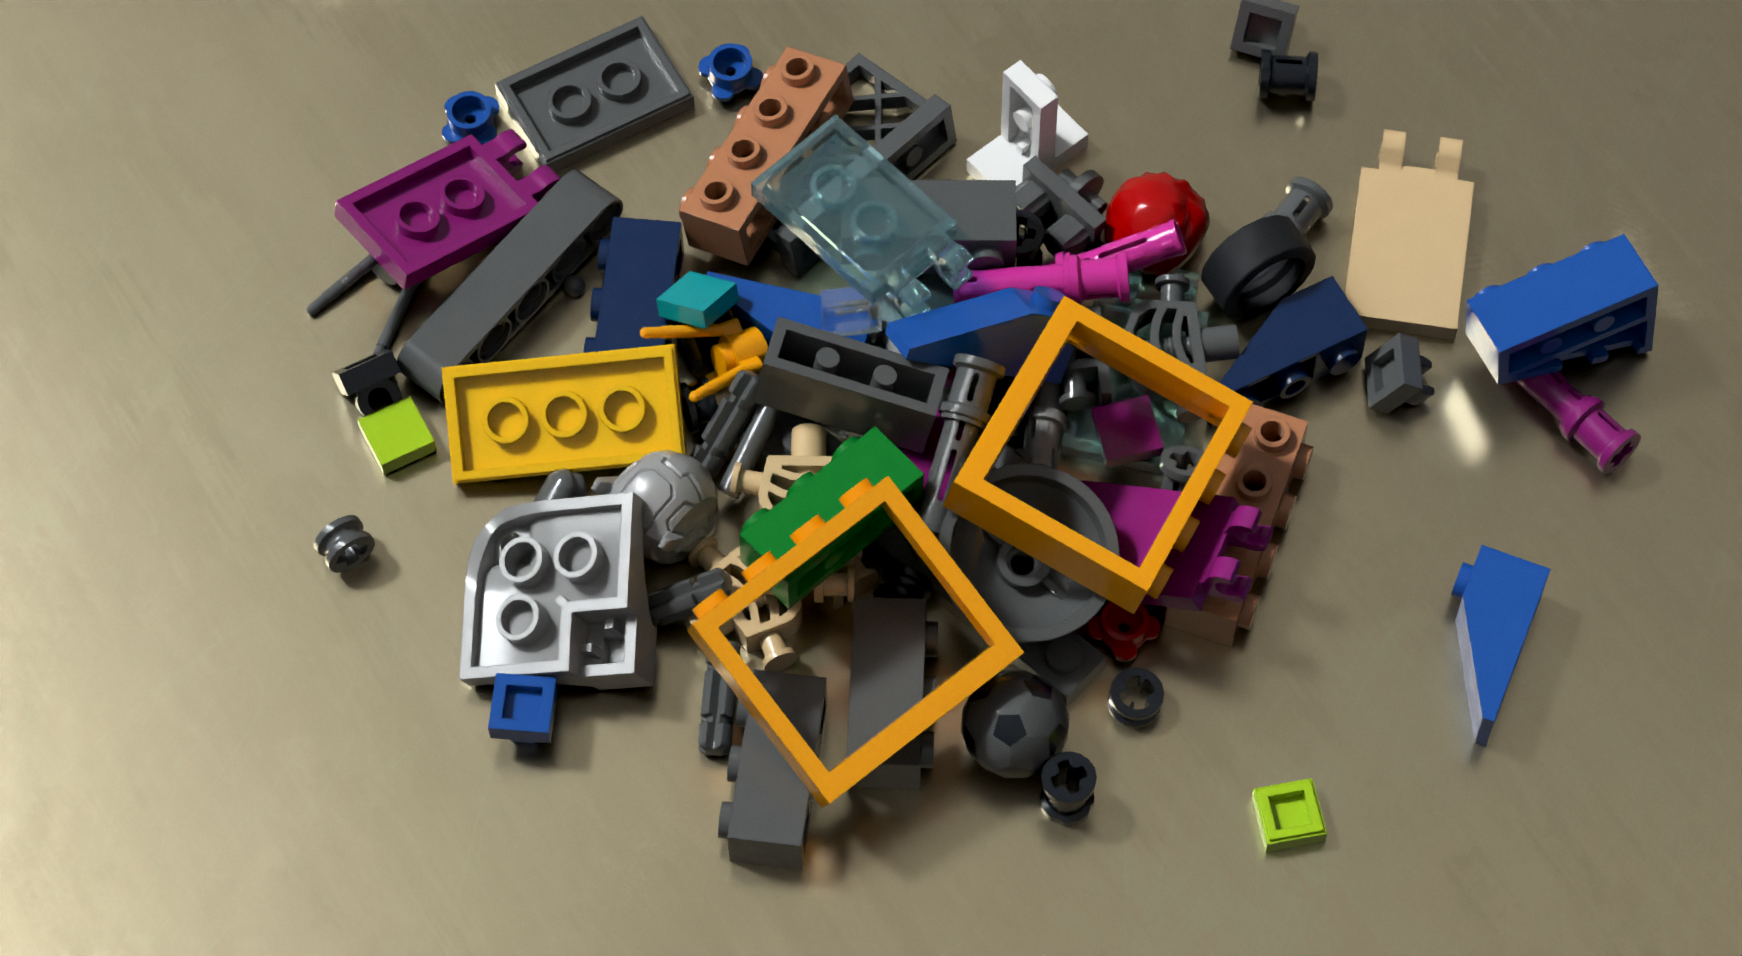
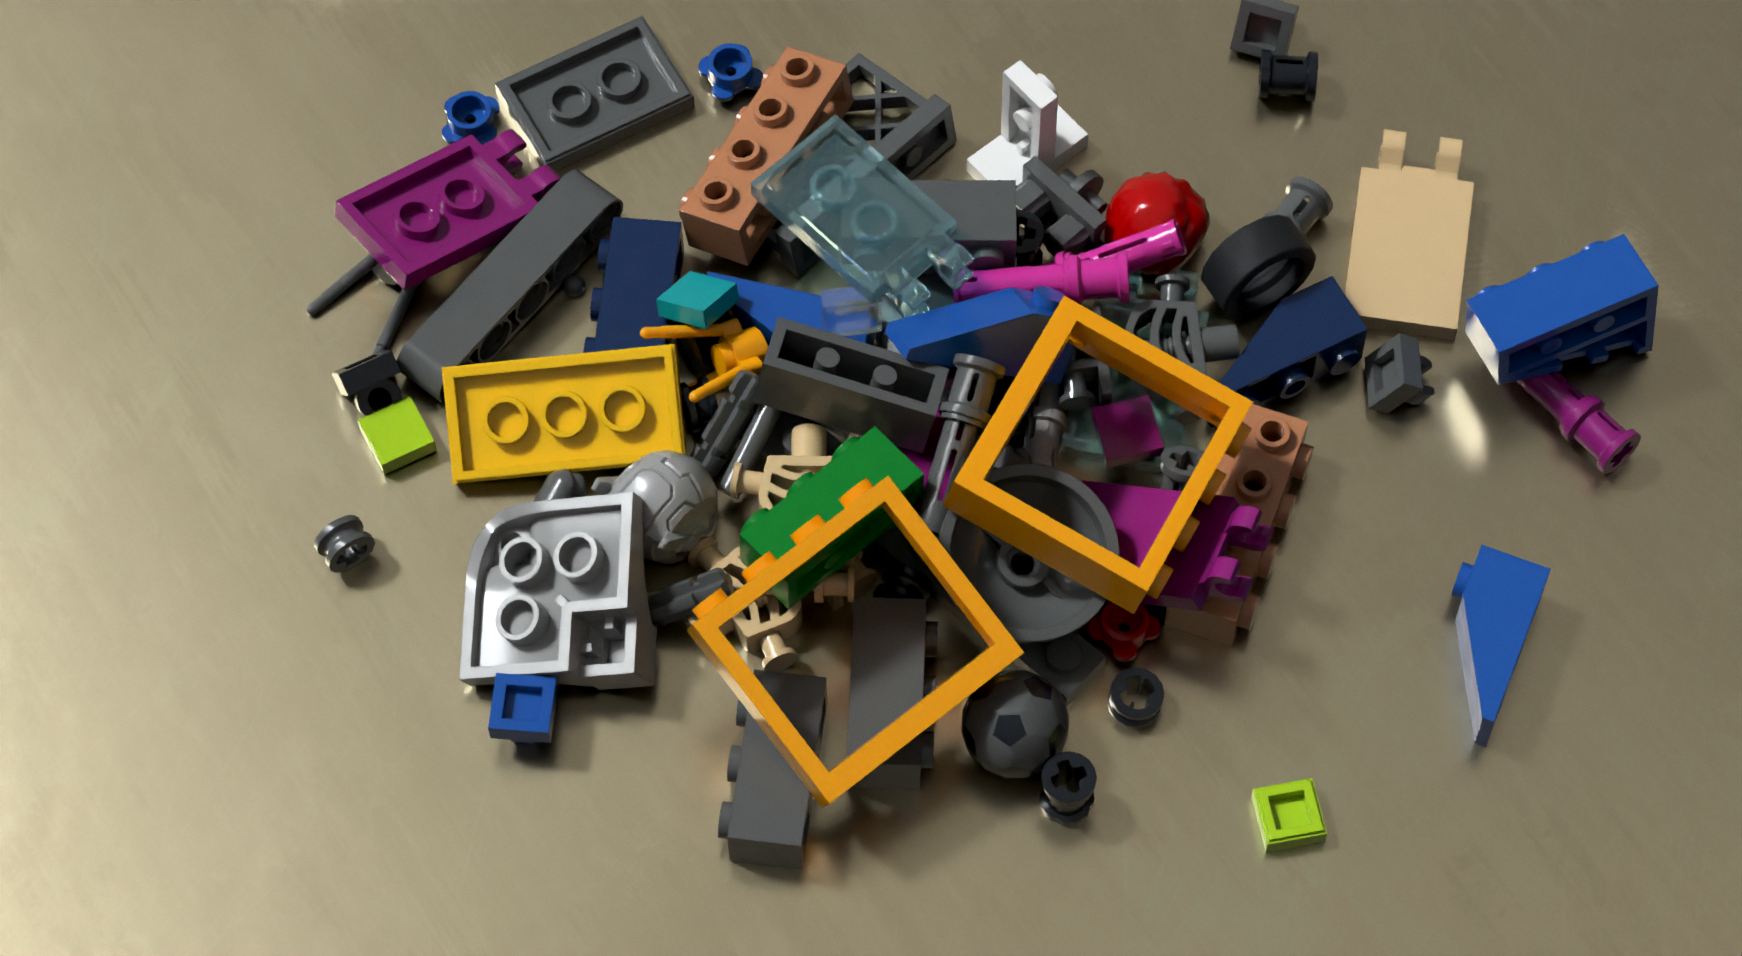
(716, 712): dark grey axle -> none

